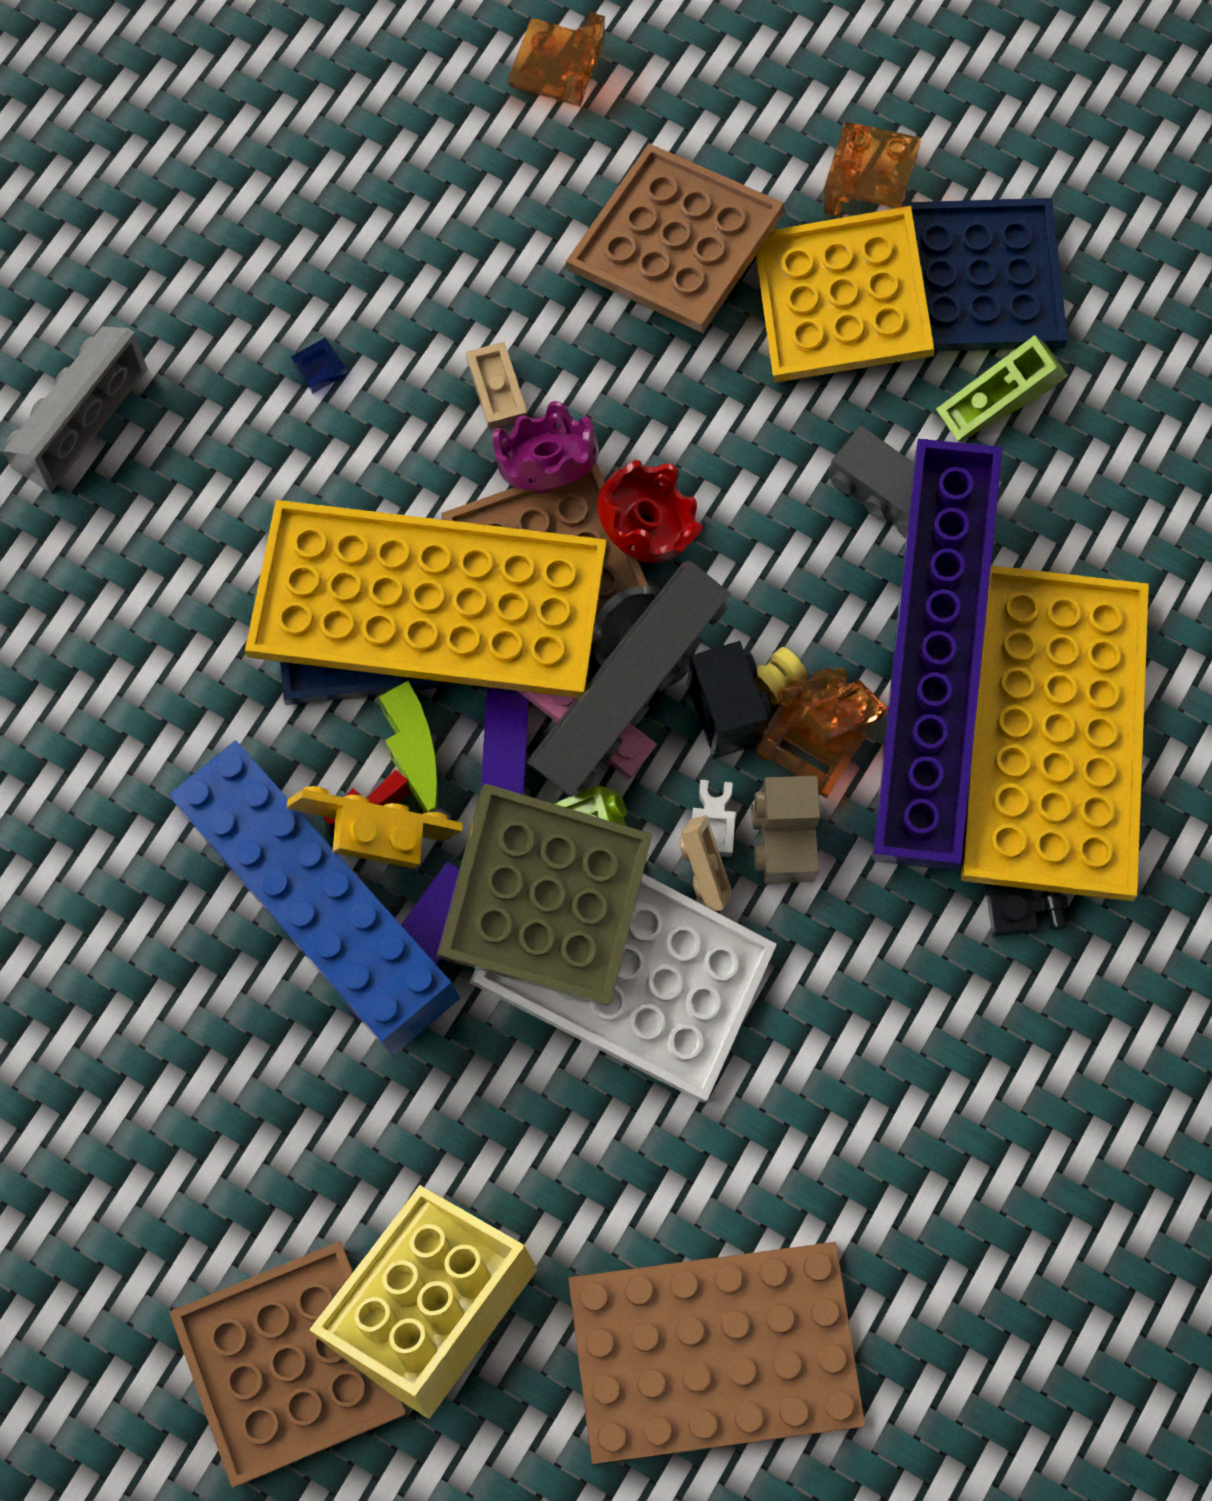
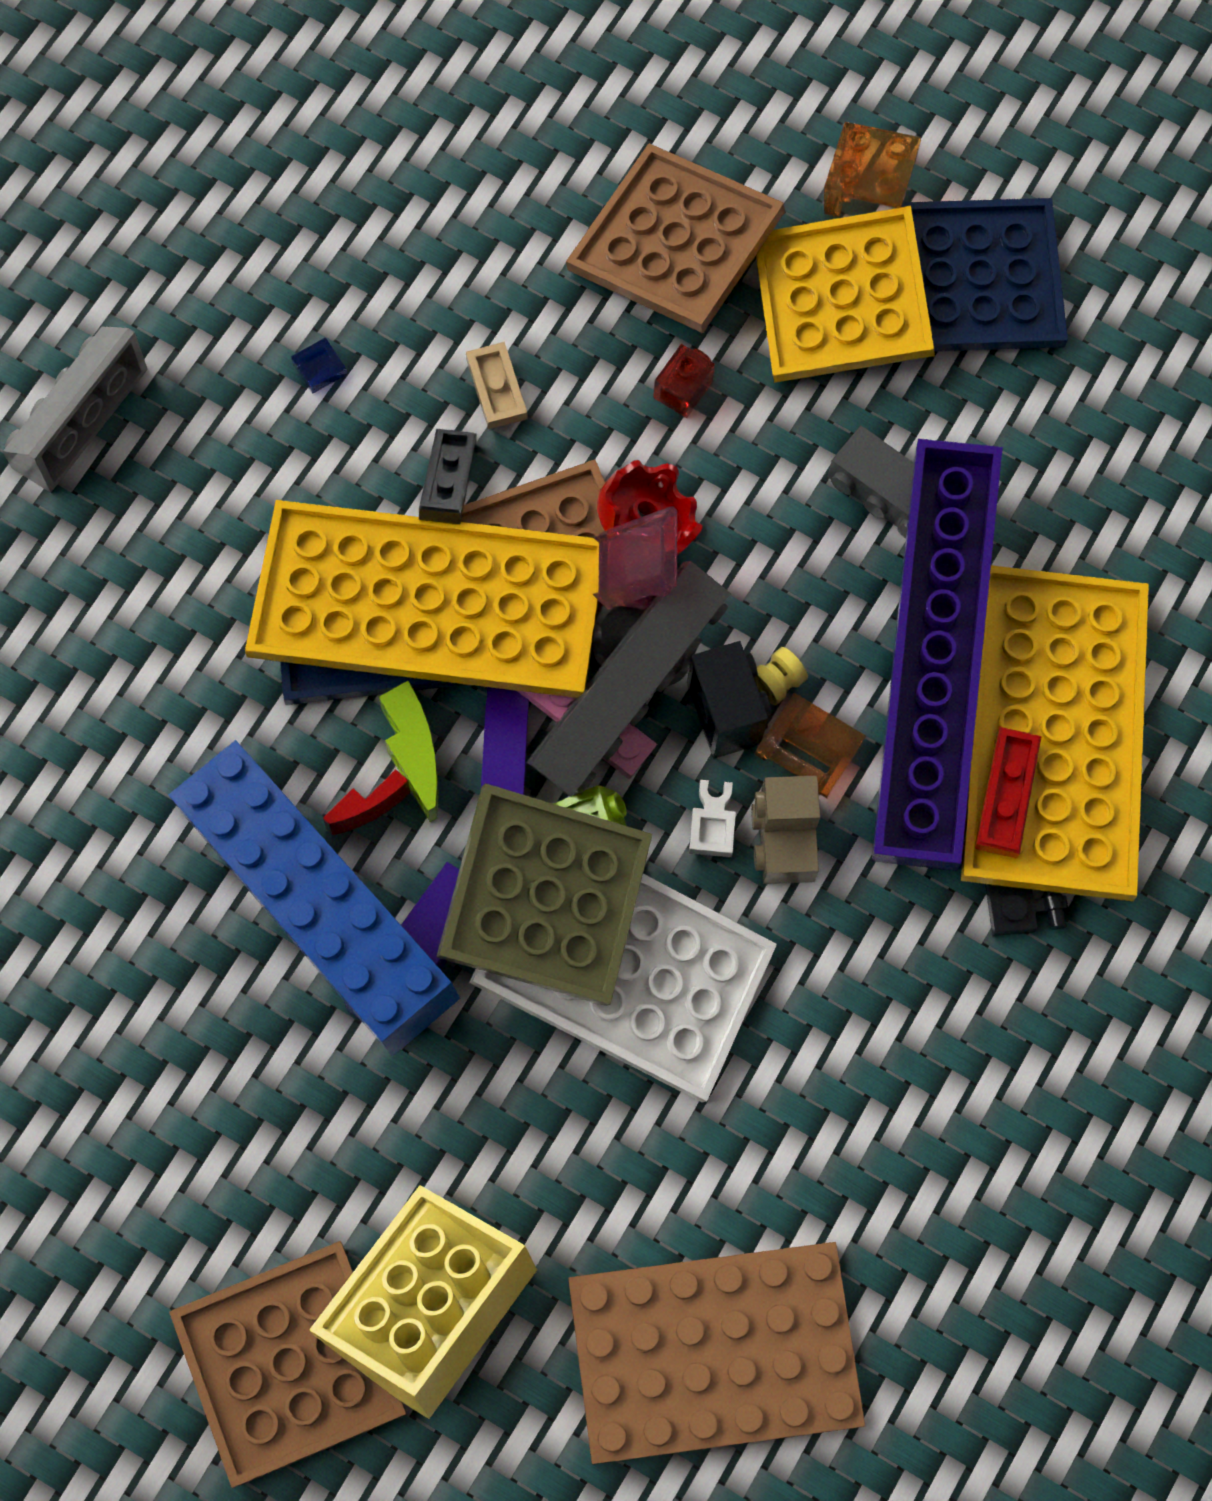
(372, 830): yellow bracket -> none
(447, 476): none -> black tile
(546, 450): magenta plate -> none
(558, 59): clear orange bracket -> none
(638, 560): none -> clear pink slope
(684, 380): none -> clear red brick
(710, 877): tan plate -> none
(840, 708): clear orange plate -> none
(1002, 389): lime slope -> none
(1008, 792): none -> red tile

